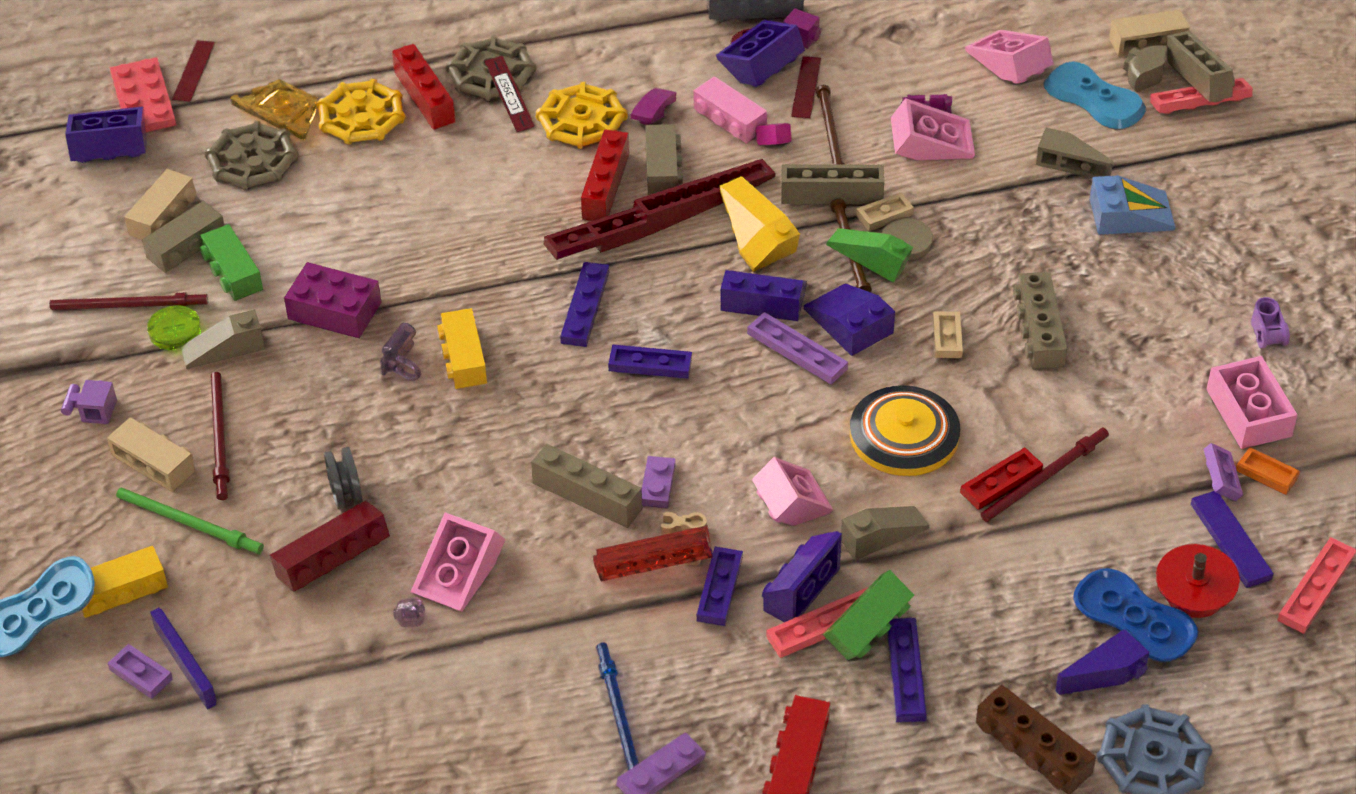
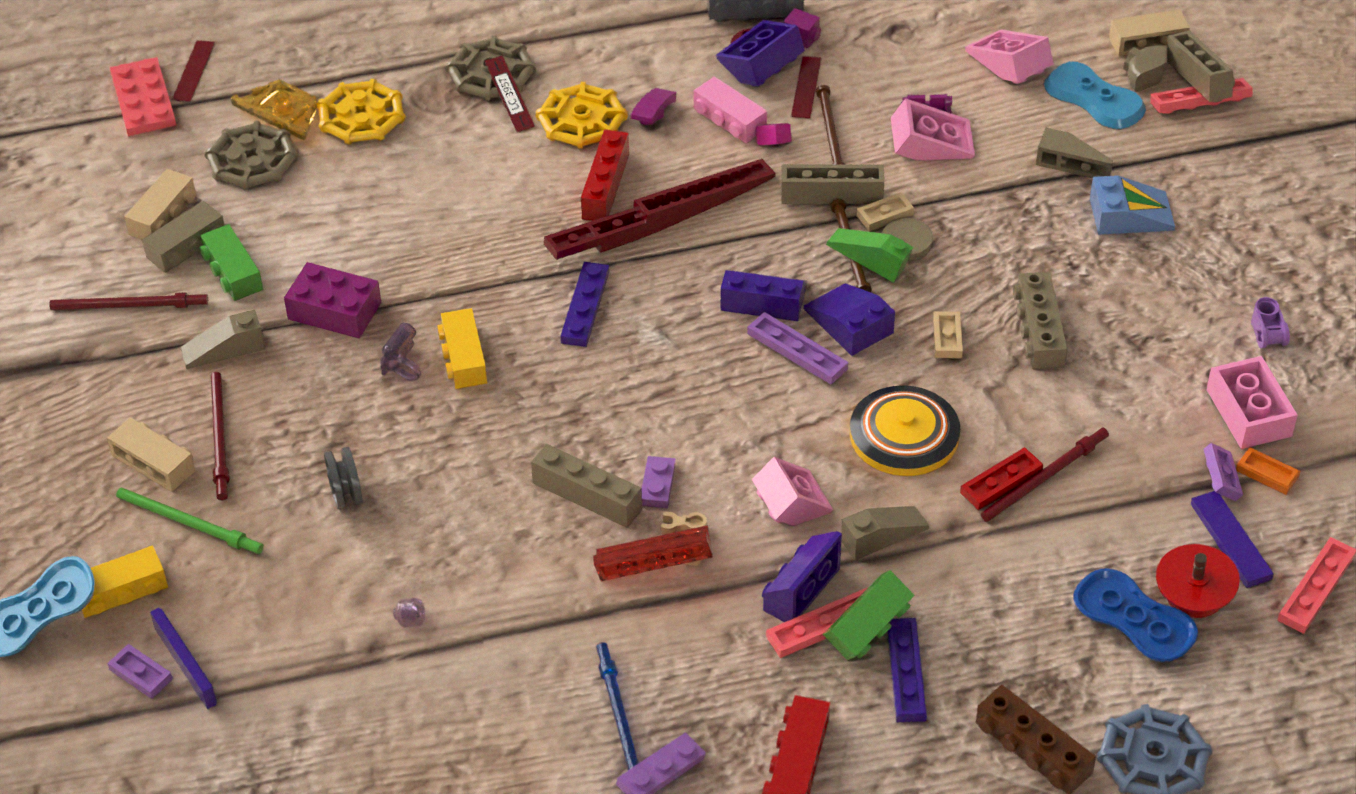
(93, 403): medium lavender brick -> none
(106, 134): dark purple slope -> none
(173, 327): clear neon green tile -> none
(329, 545): dark red brick -> none
(423, 86): red brick -> none
(457, 562): bright pink slope -> none
(650, 361): dark purple plate -> none
(663, 157): dark tan brick -> none
(719, 586): dark purple plate -> none
(759, 226): yellow wedge -> none
(1105, 666): dark purple slope -> none

